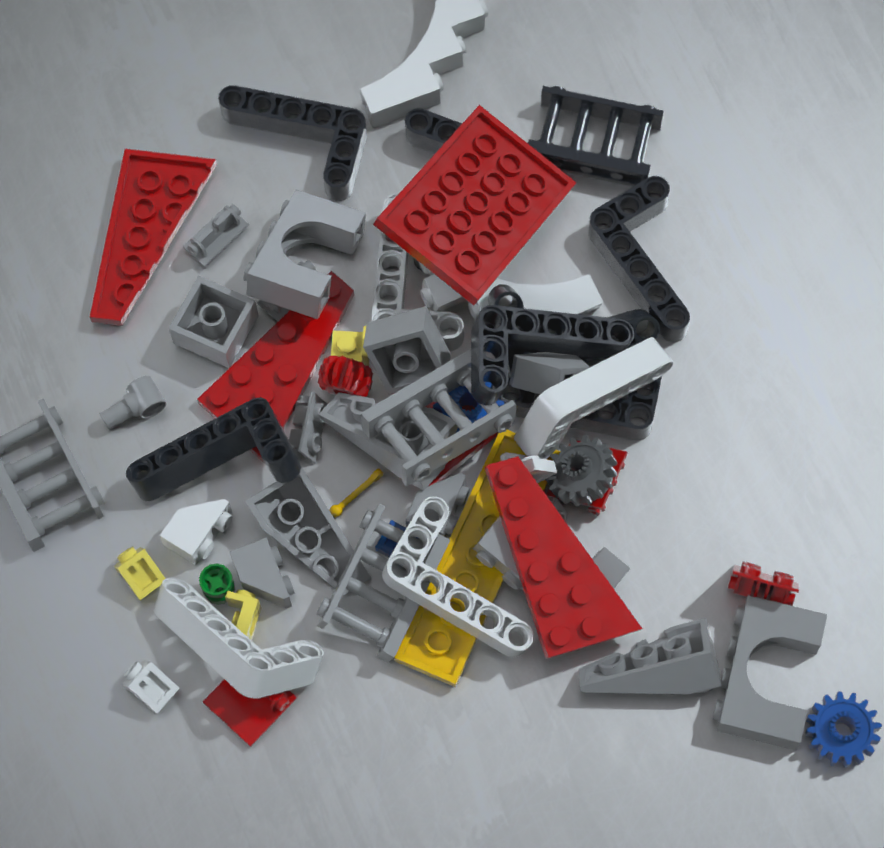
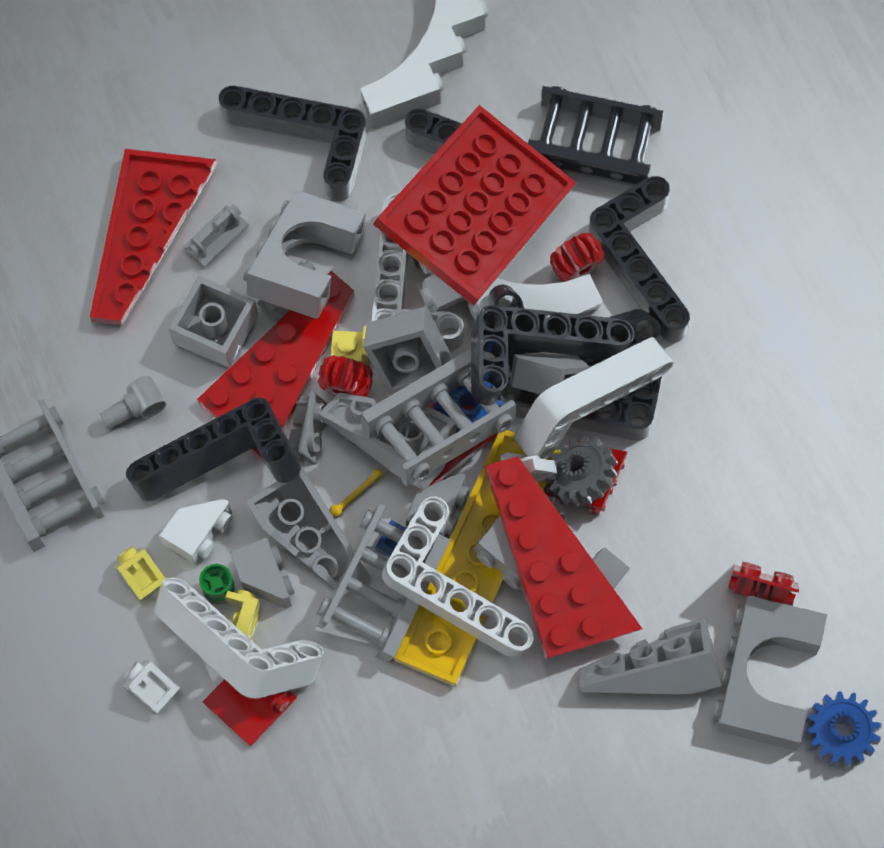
(576, 257): none -> red gear

